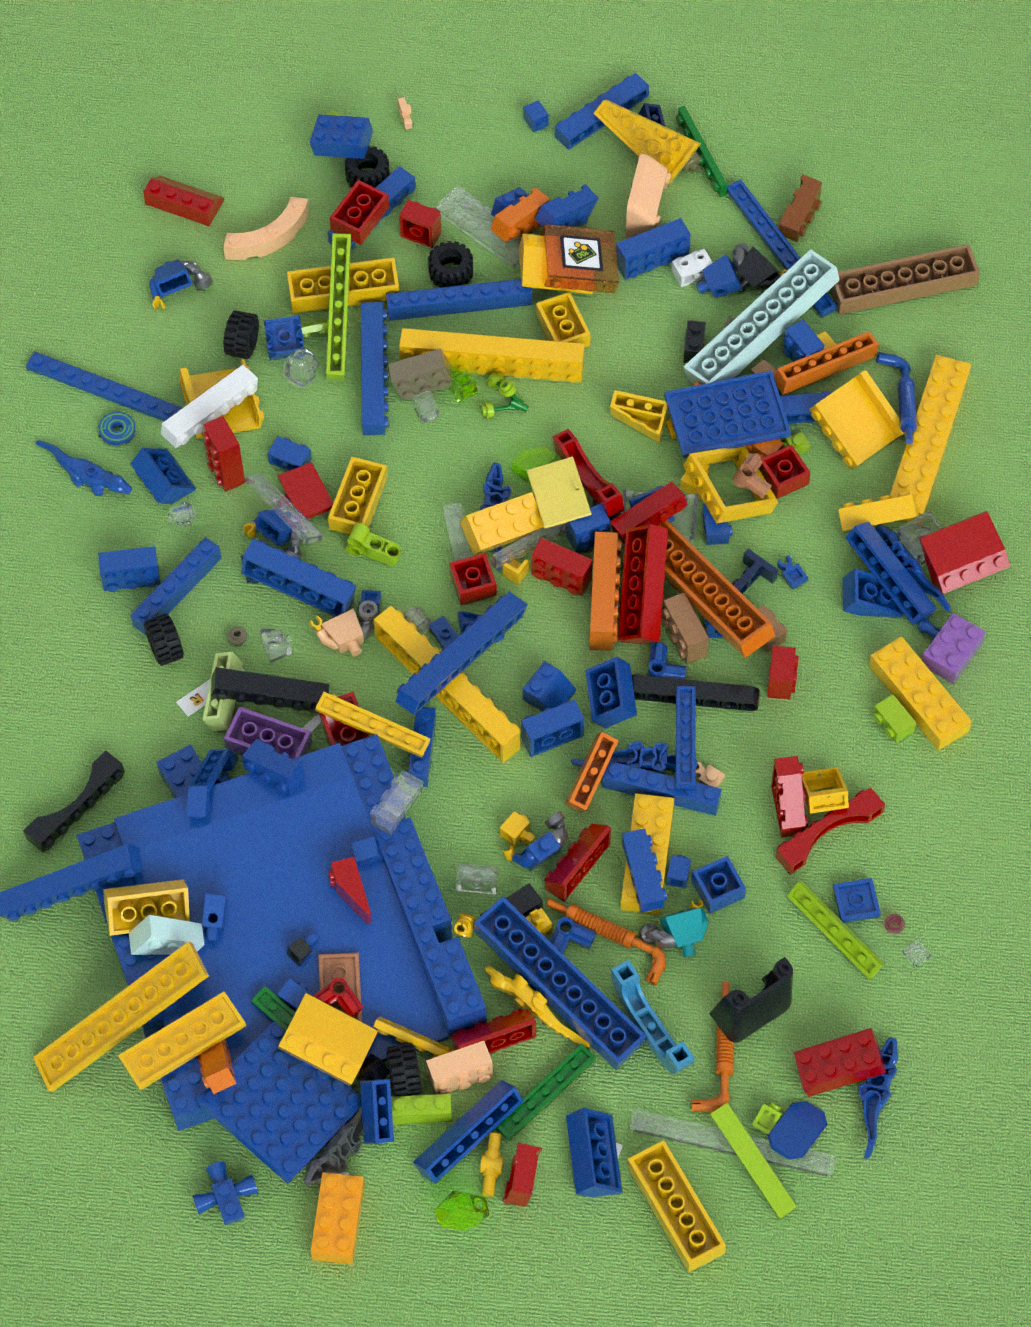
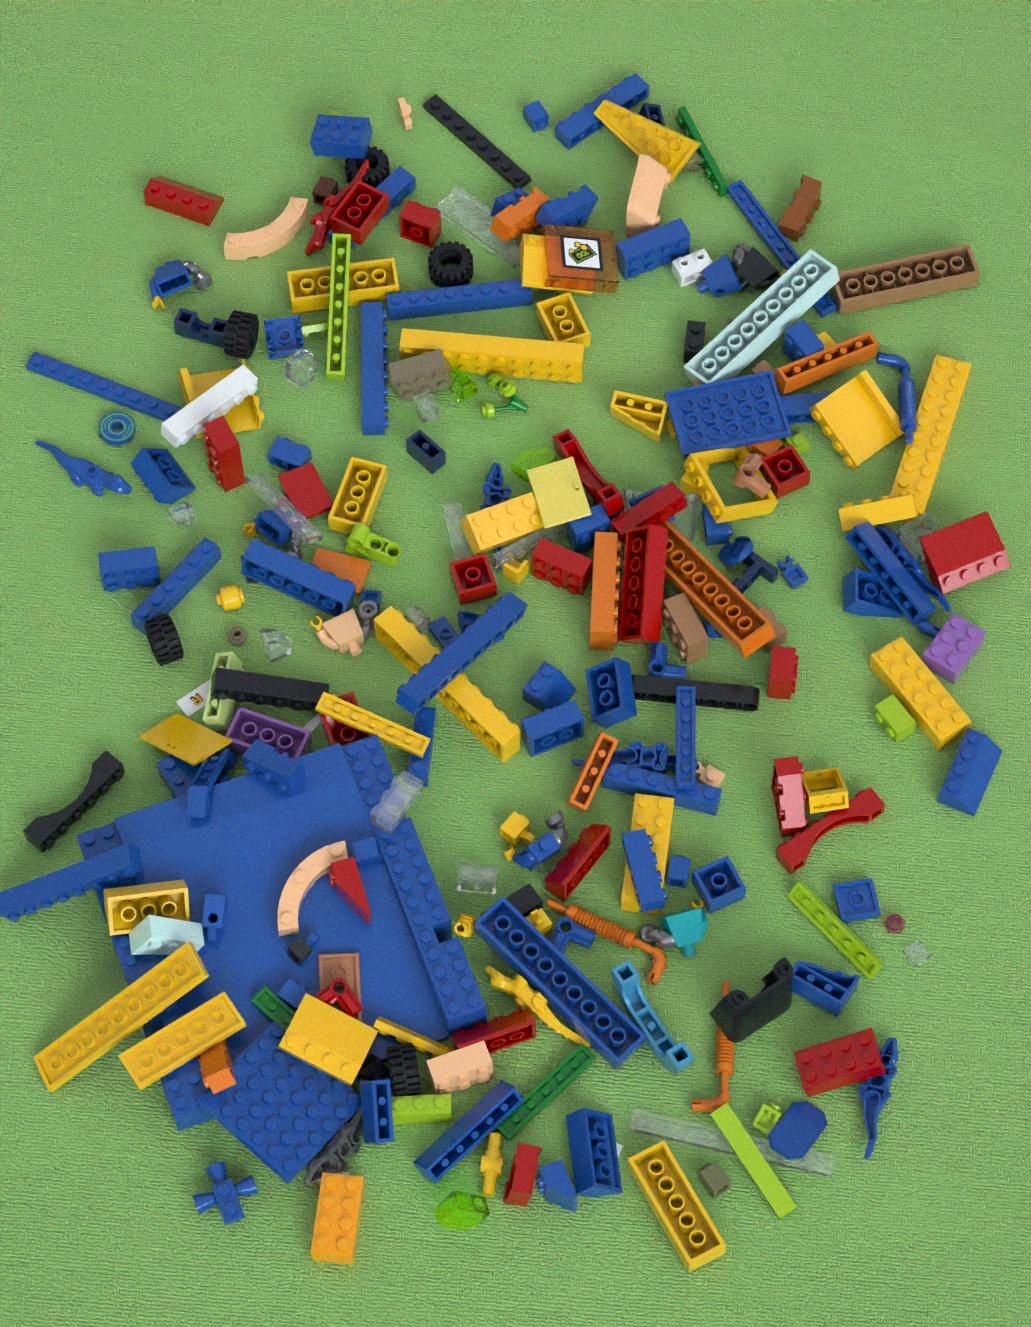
(185, 739): none -> yellow container
(190, 326): none -> dark blue arch
(230, 597): none -> yellow head
(301, 881): none -> light nougat brick
(321, 219): none -> red animal
(323, 189): none -> reddish brown brick
(343, 566): none -> orange tile
(426, 451): none -> dark blue brick
(477, 142): none -> black plate
(556, 1185): none -> blue slope
(714, 1179): none -> olive brick
(735, 552): none -> blue tile
(823, 987): none -> blue wedge
(970, 773): none -> blue slope

